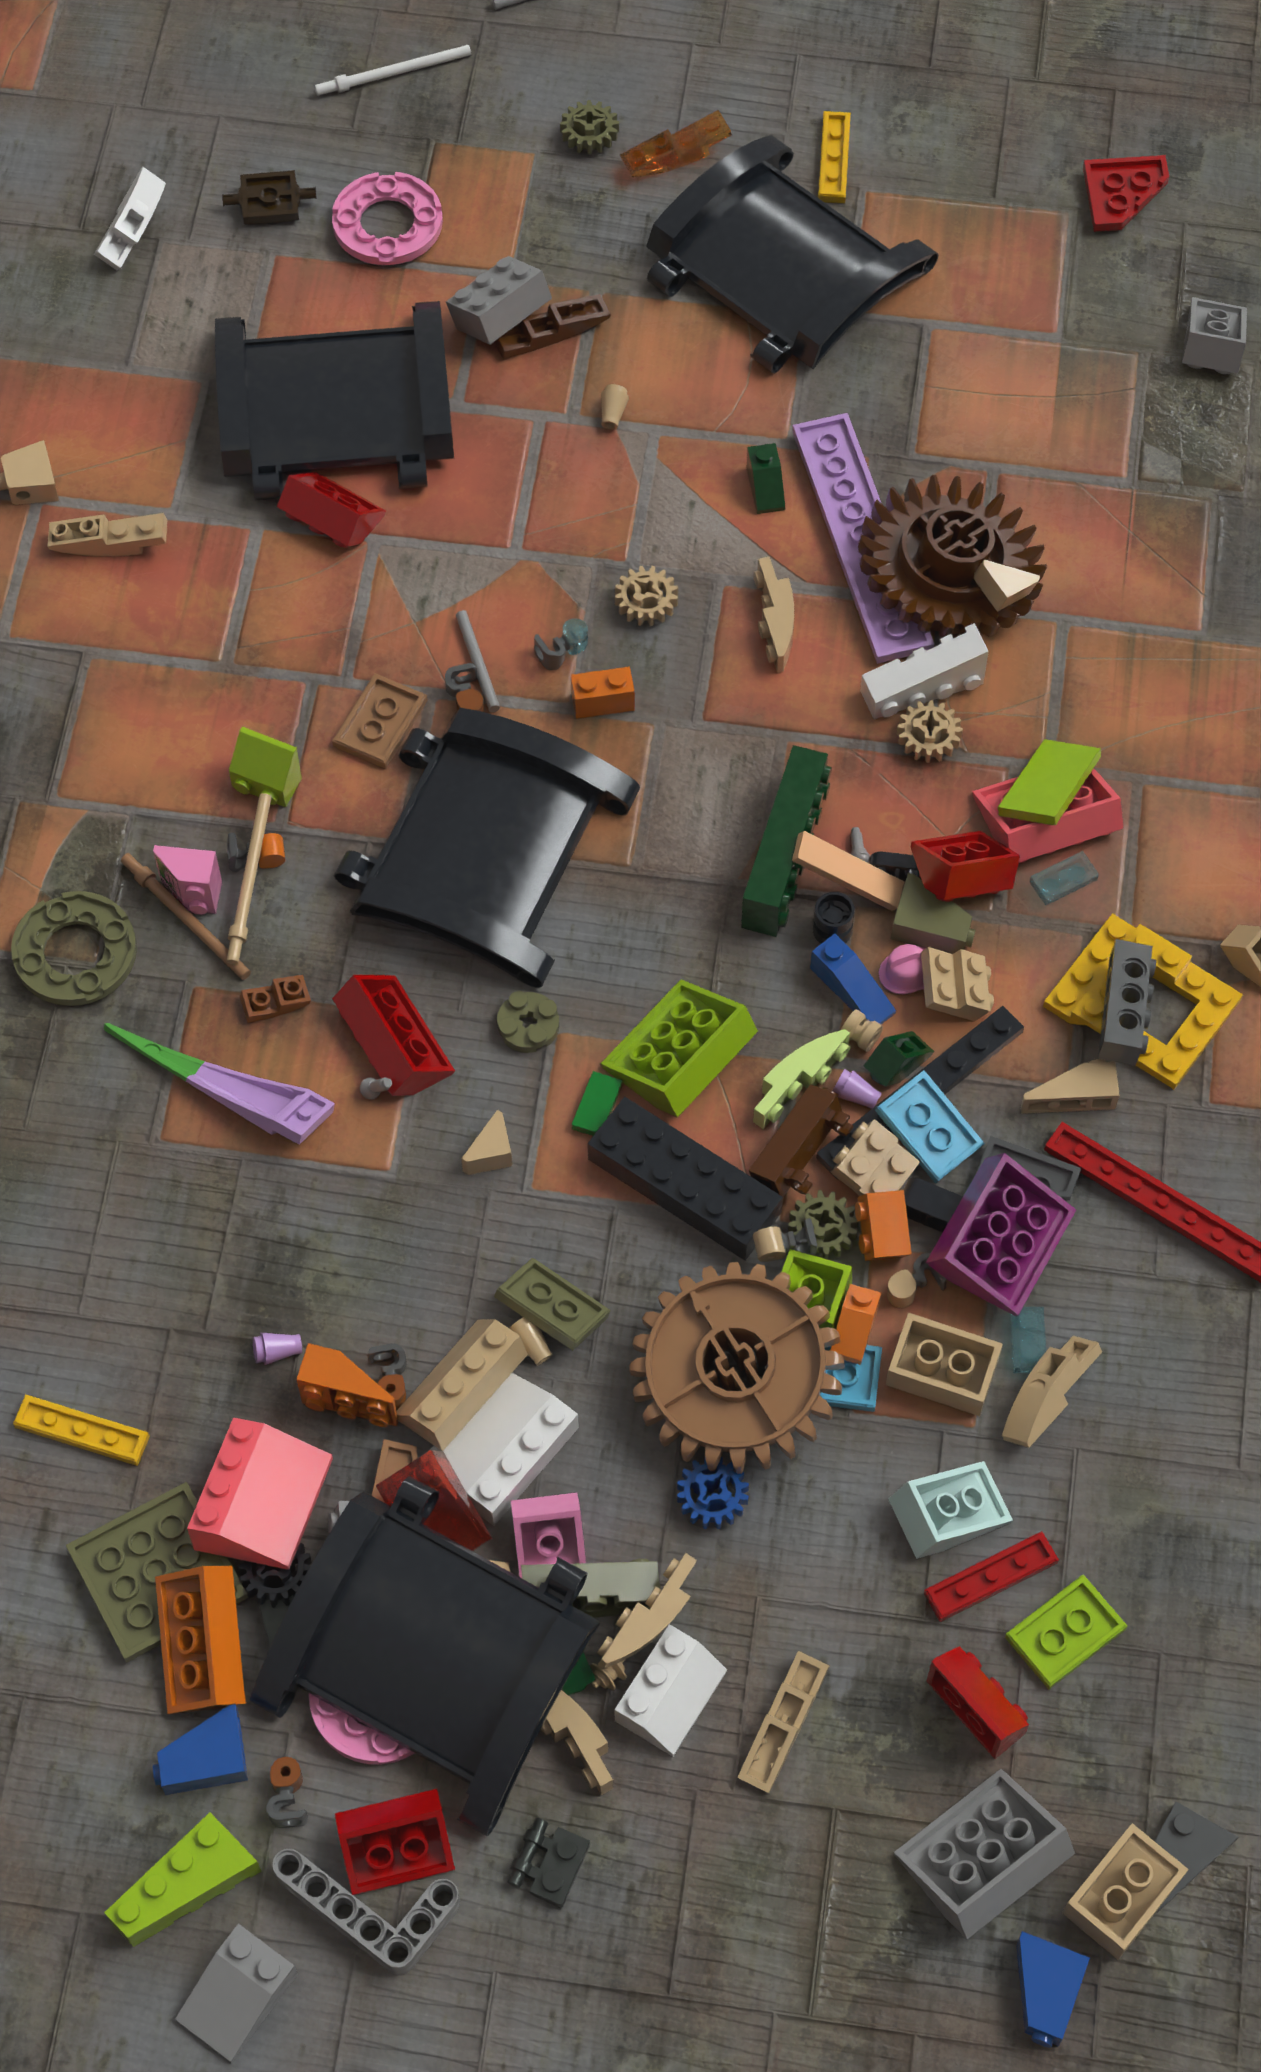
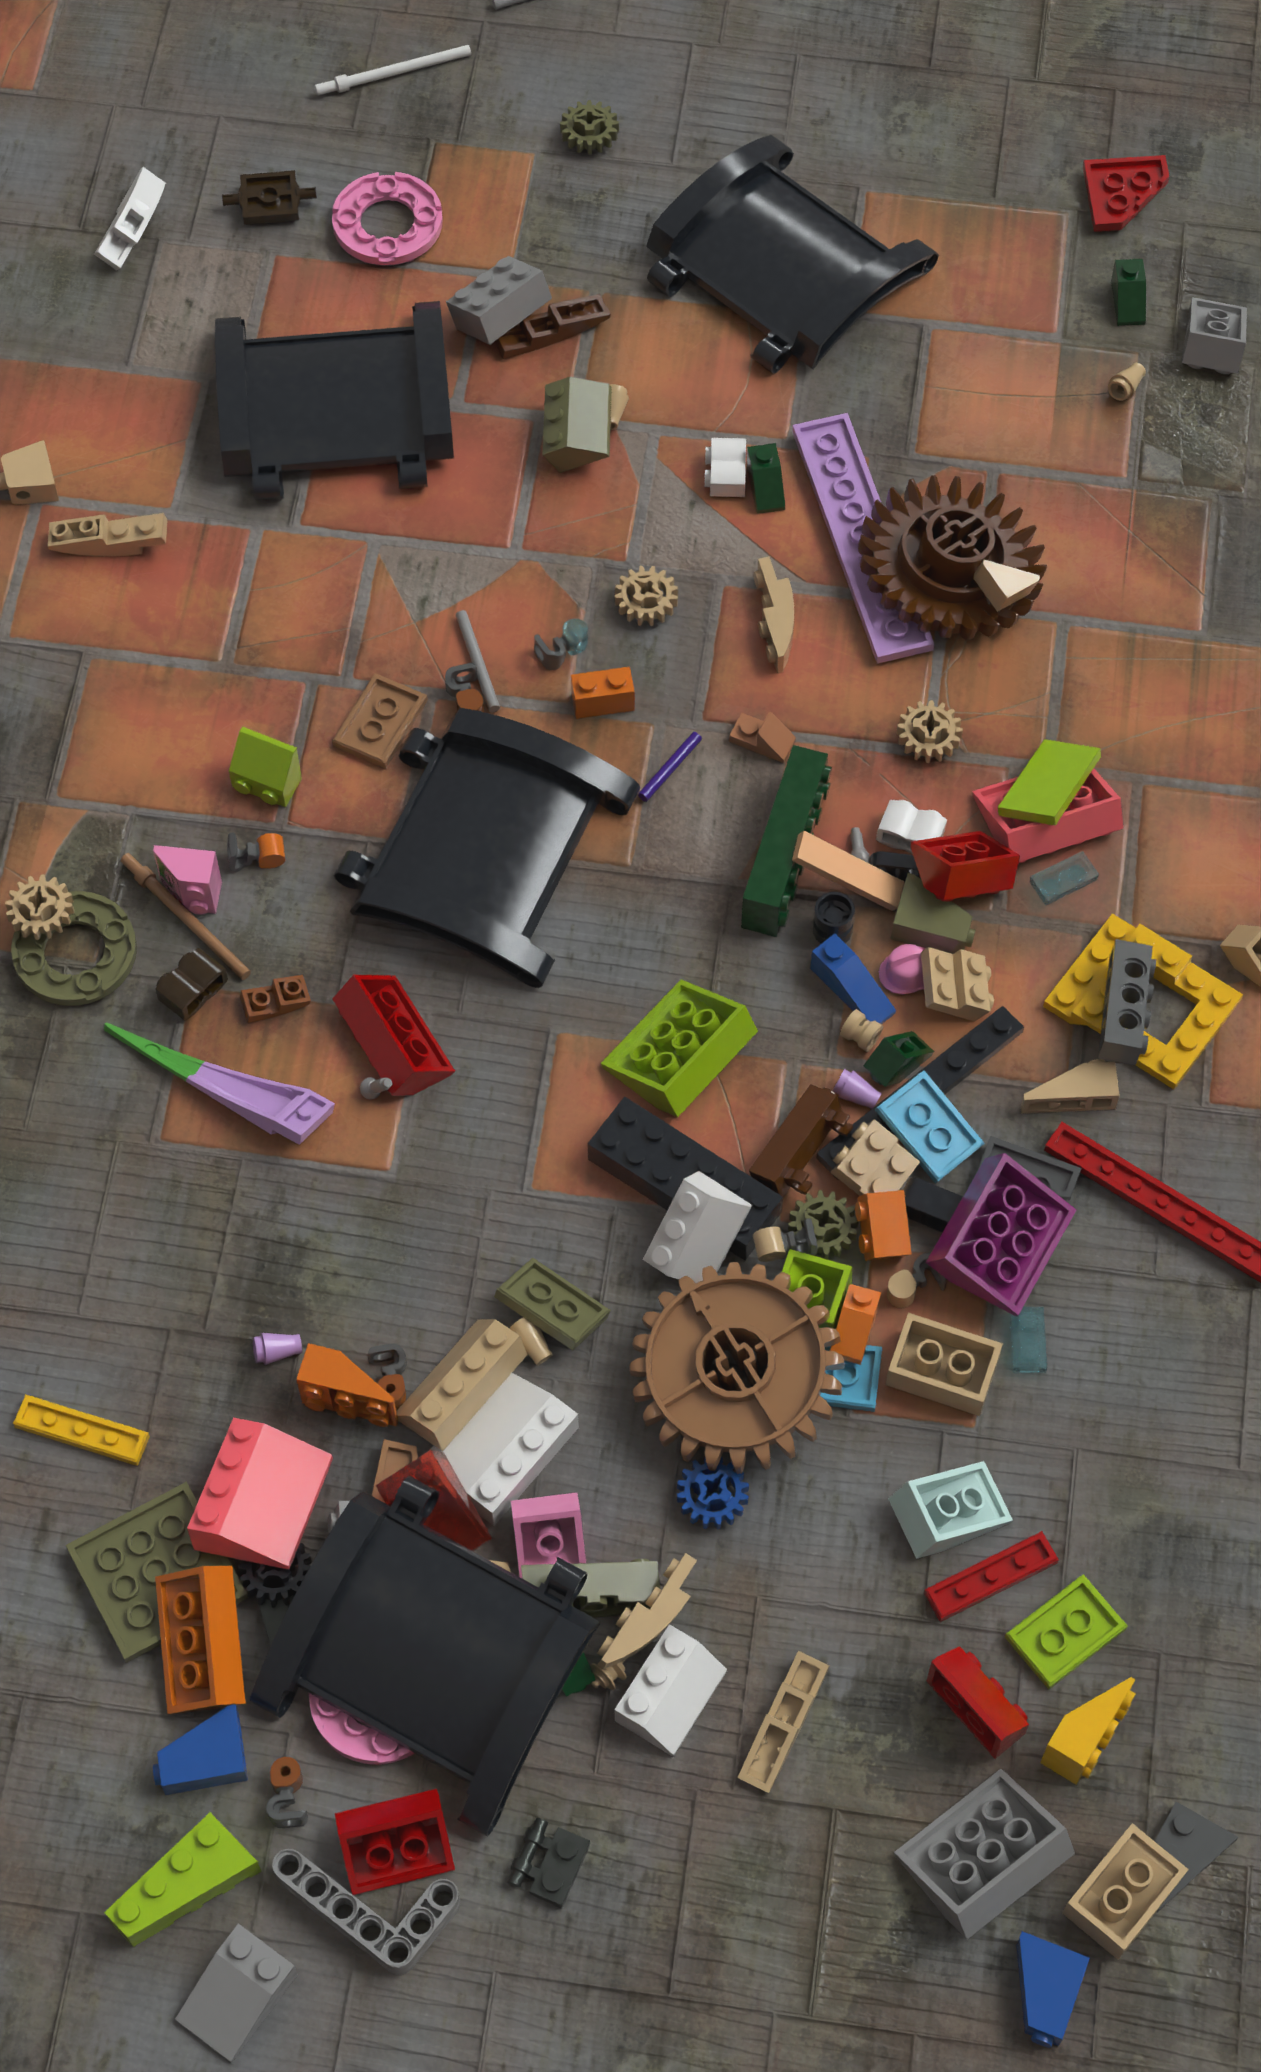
(43, 916): none -> tan gear
(191, 983): none -> dark brown brick
(239, 931): tan bar -> none
(329, 508): red slope -> none
(490, 1148): tan slope -> none
(536, 1035): olive plate -> none
(576, 422): none -> olive slope
(583, 1740): tan slope -> none
(596, 1103): green tile -> none
(670, 766): none -> dark purple bar
(674, 151): clear orange slope -> none
(697, 1228): none -> white slope
(727, 467): none -> white brick
(763, 737): none -> nougat slope
(801, 1068): yellowish green slope -> none
(834, 157): yellow tile -> none
(906, 824): none -> white brick
(927, 675): white wedge -> none
(1043, 1391): tan slope -> none
(1076, 1741): none -> yellow slope
(1126, 382): none -> tan cone
(1129, 291): none -> dark green slope

